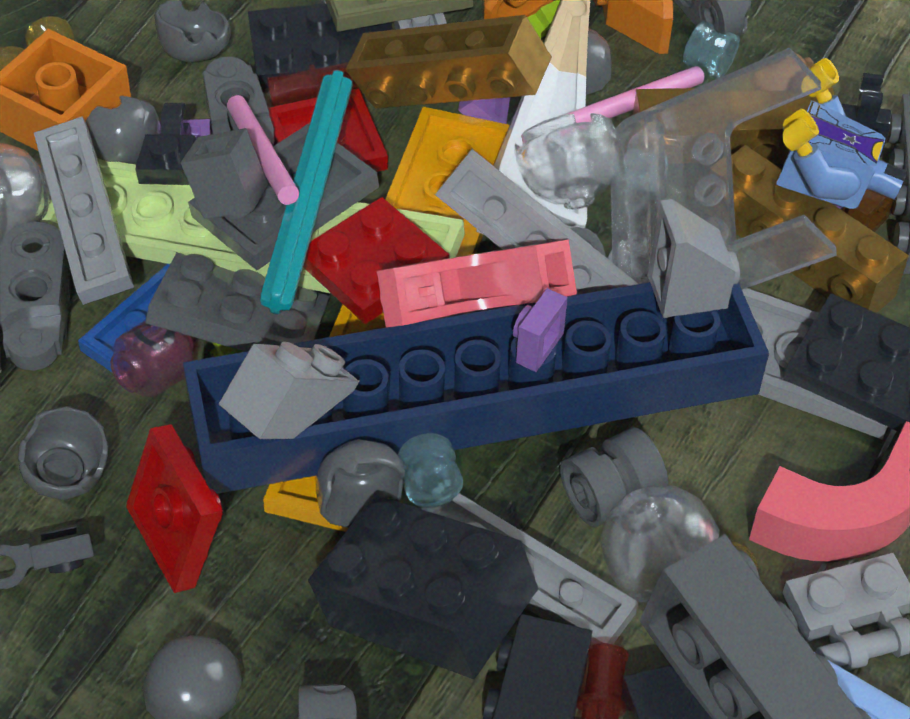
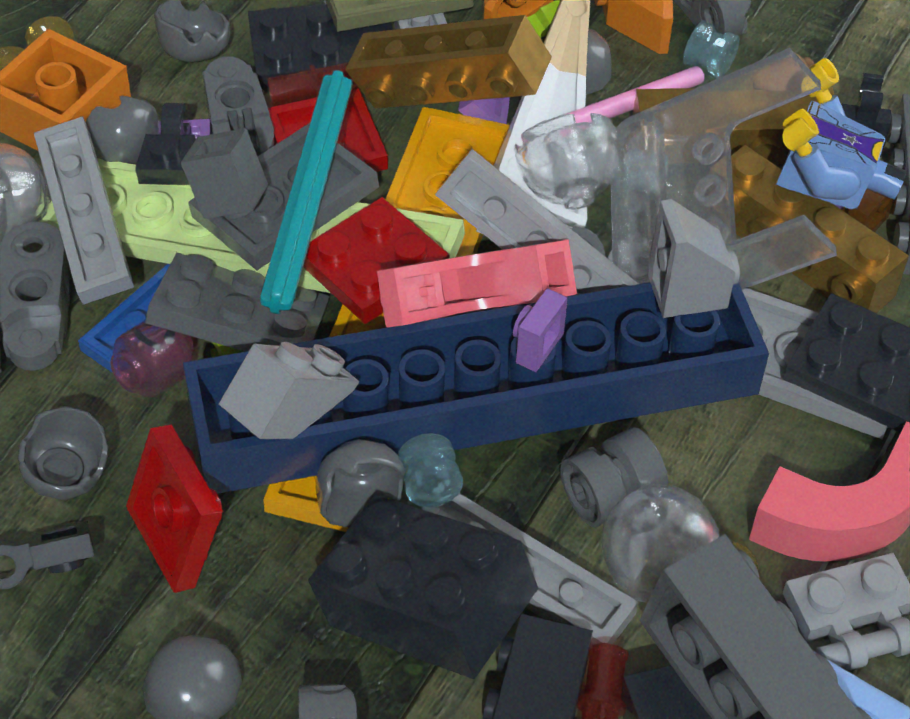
(269, 160): bright pink bar -> none

